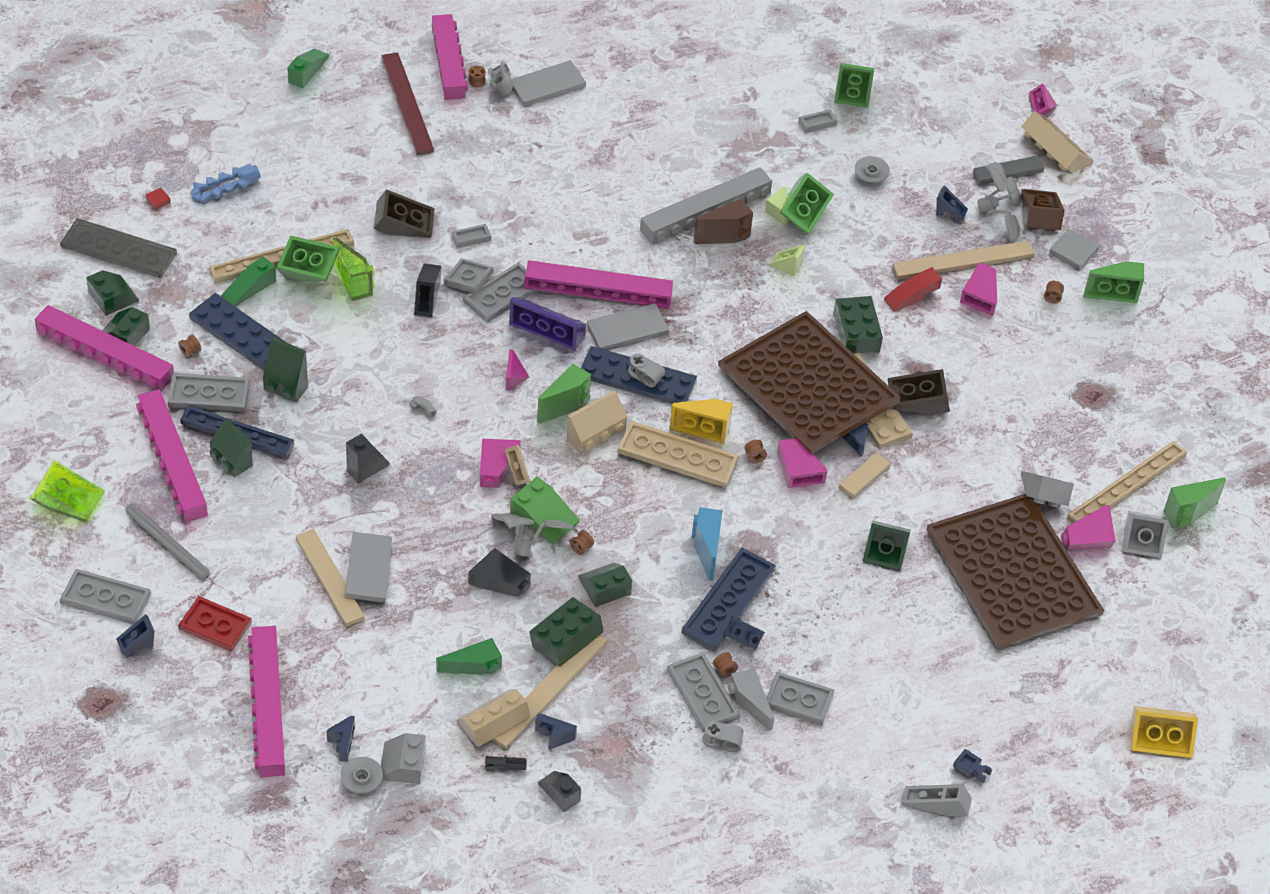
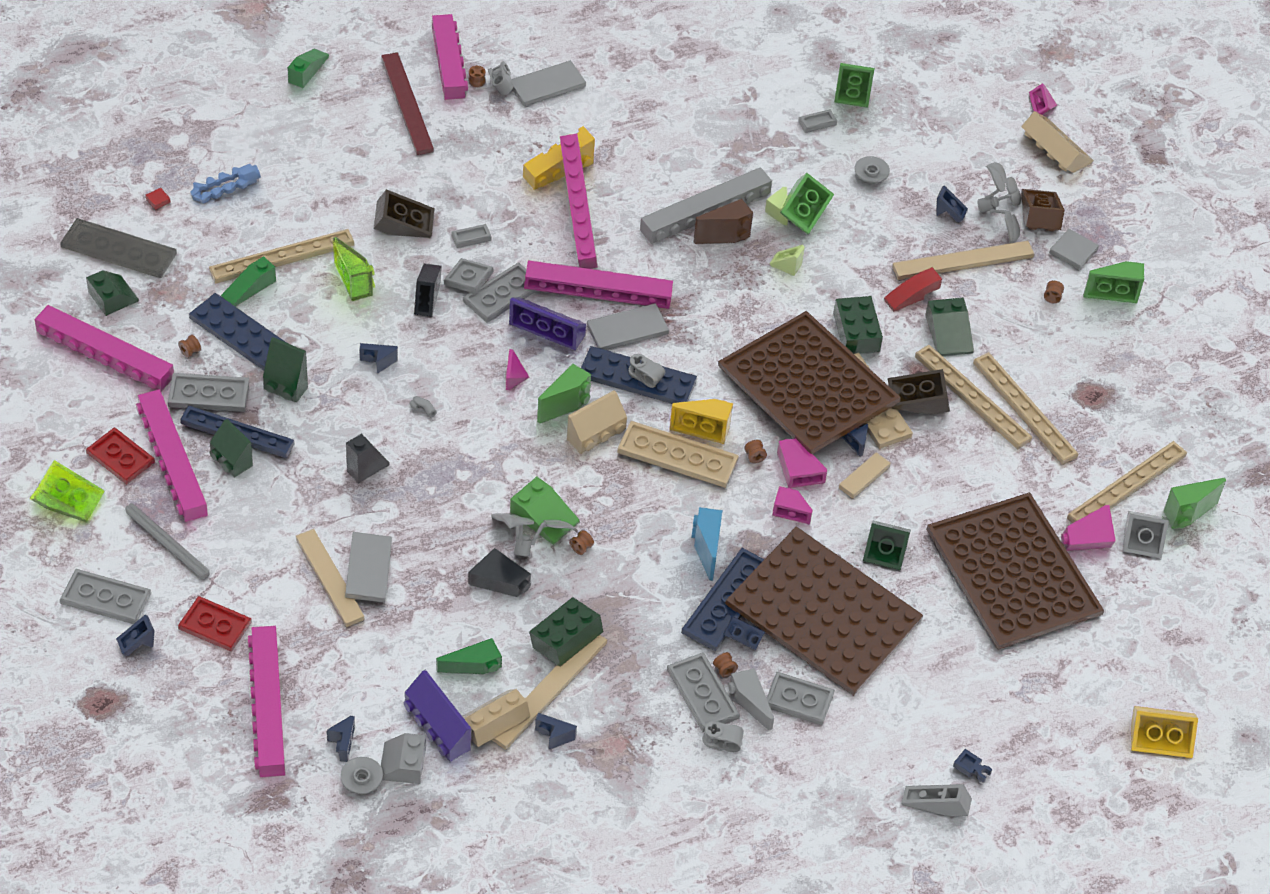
(120, 455): none -> red tile
(129, 325): dark green slope -> none
(307, 260): bright green slope -> none
(381, 354): none -> dark blue slope
(438, 717): none -> dark purple slope
(494, 461): dark pink slope -> none
(505, 763): black axle -> none
(517, 465): tan slope -> none
(550, 166): none -> yellow wedge
(561, 789): black slope -> none
(578, 201): none -> dark pink brick
(606, 583): dark green slope -> none
(792, 506): none -> dark pink slope
(824, 610): none -> reddish brown plate
(949, 326): none -> slope
(975, 397): none -> tan tile
(981, 289): dark pink slope -> none
(1012, 169): dark grey tile -> none
(1025, 408): none -> tan tile
(1047, 489): light grey slope -> none

